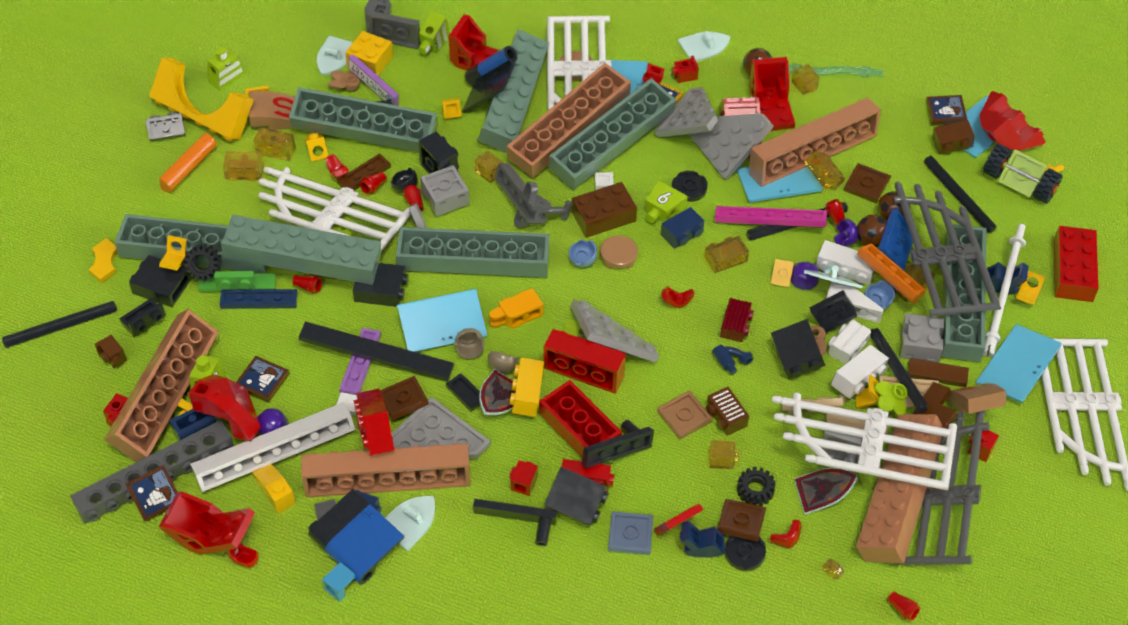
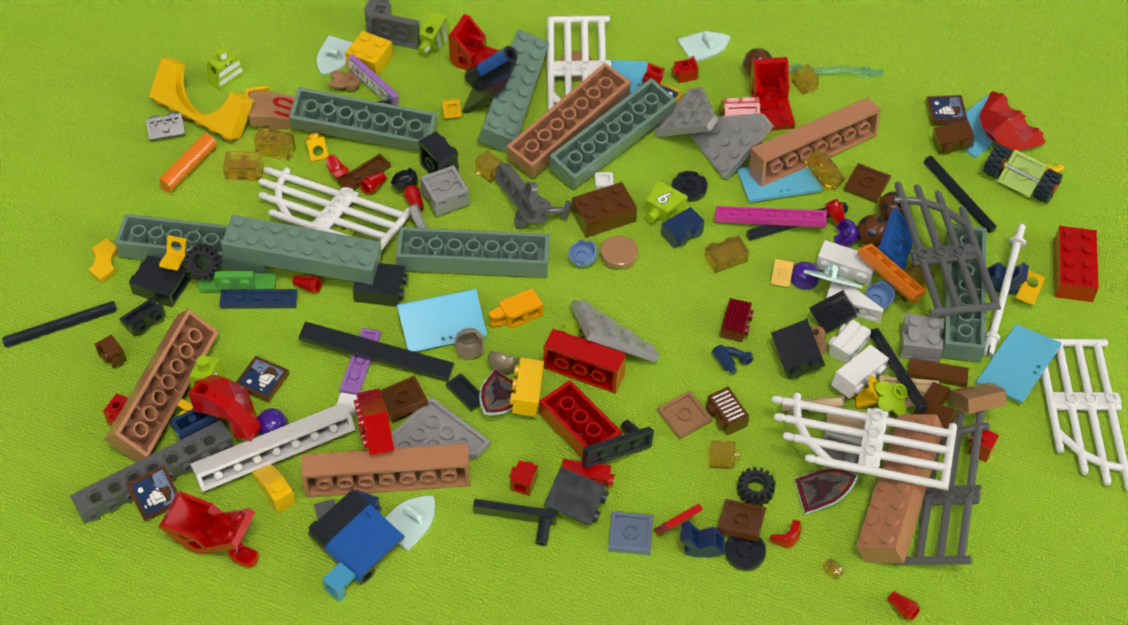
(675, 298): red hair -> none

